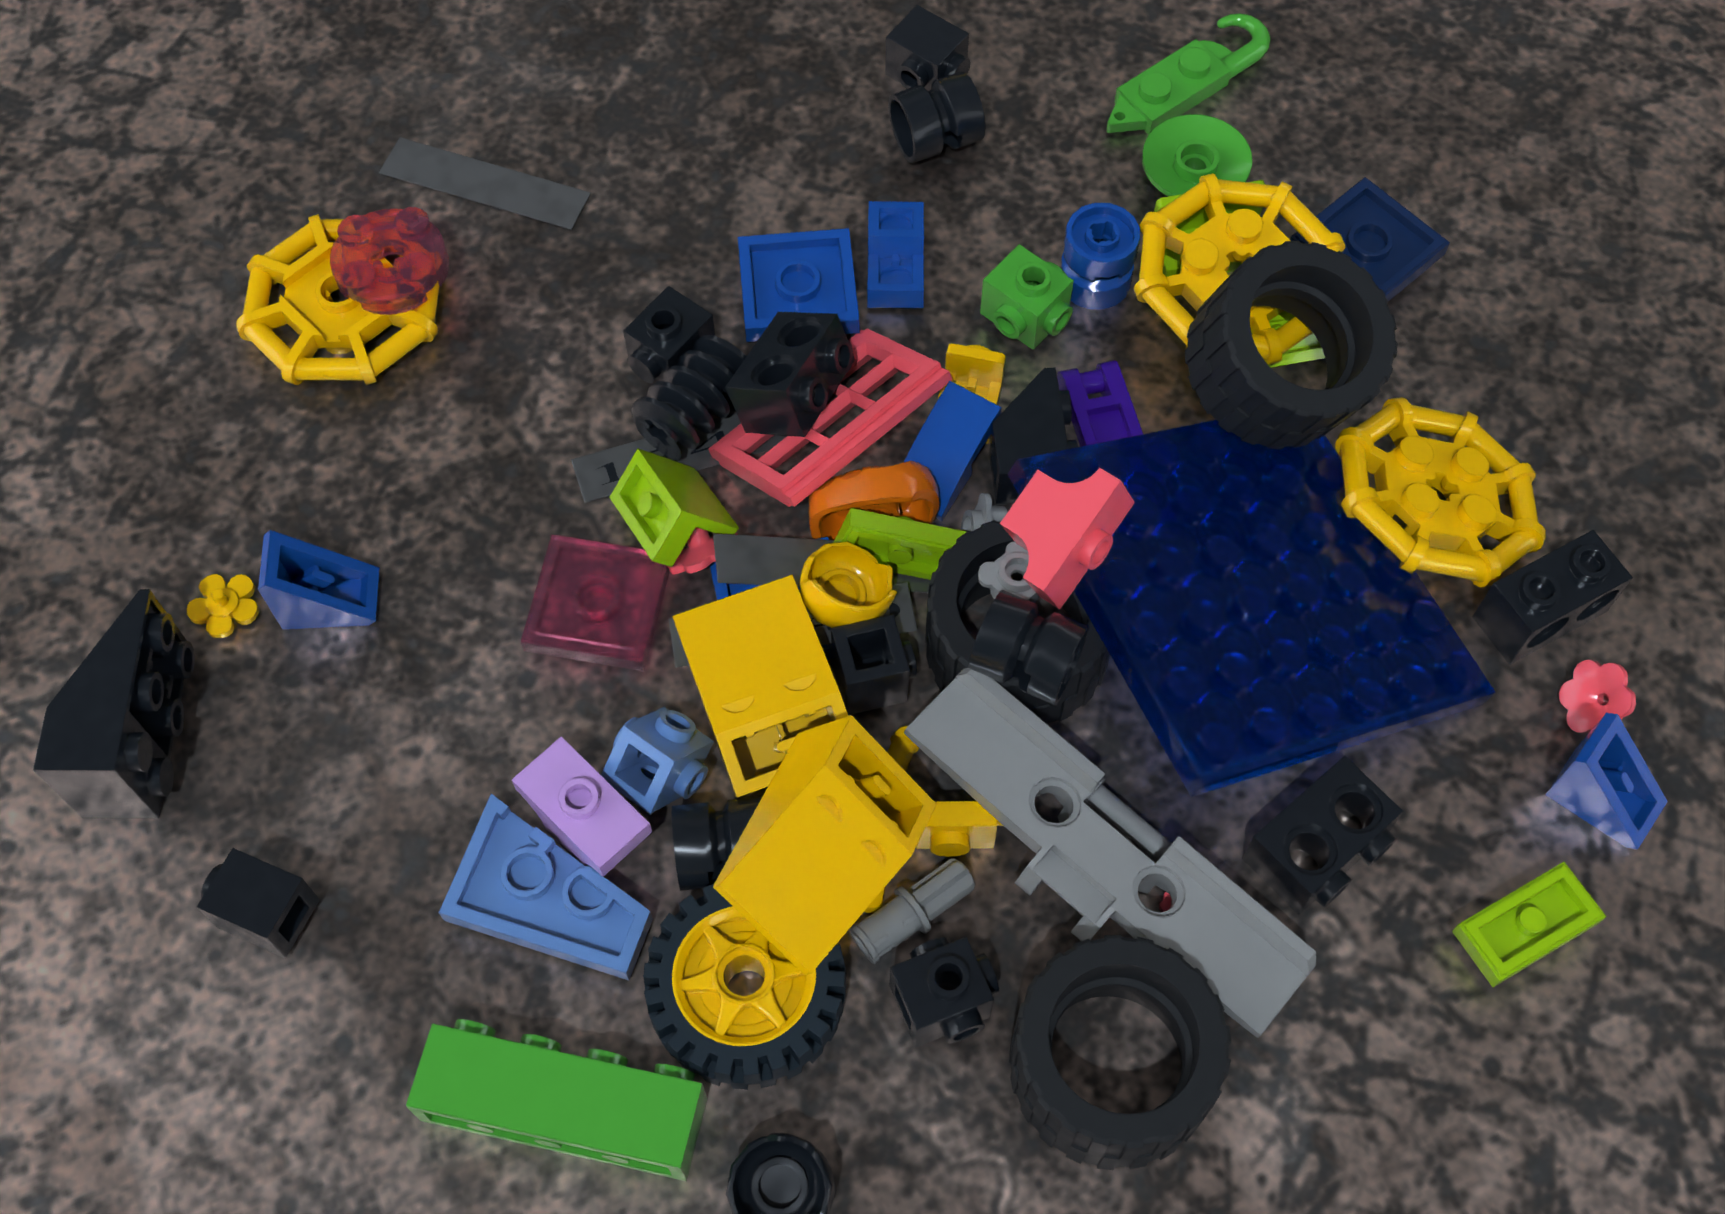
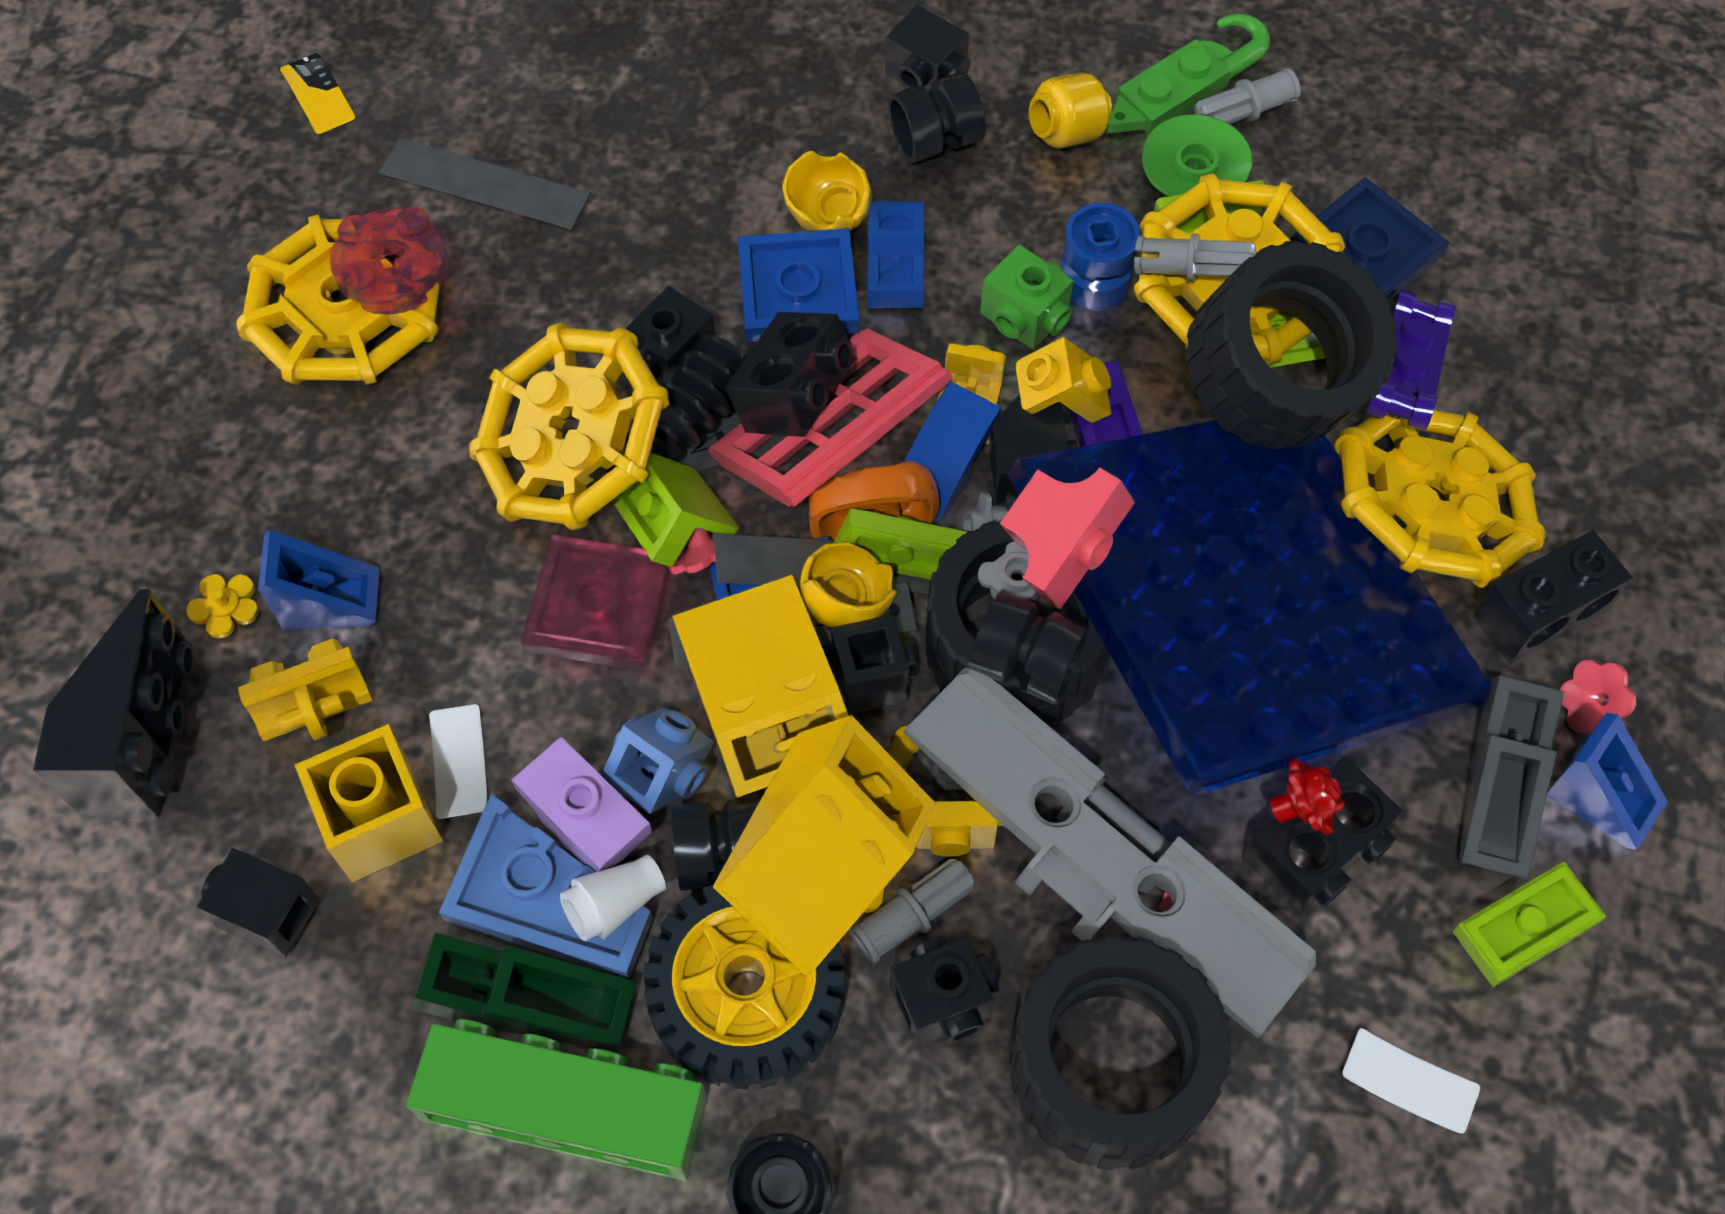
(305, 693): none -> yellow hips
(318, 93): none -> yellow sticker
(368, 803): none -> yellow head
(458, 761): none -> white sticker
(522, 993): none -> dark green slope
(545, 408): none -> yellow plate
(609, 897): none -> white cone
(827, 192): none -> yellow hair
(1066, 376): none -> yellow bracket
(1070, 110): none -> yellow head
(1191, 256): none -> light grey axle
(1252, 98): none -> light grey axle
(1310, 796): none -> red plant
(1411, 1082): none -> white sticker
(1417, 368): none -> dark purple plate
(1510, 776): none -> dark grey slope

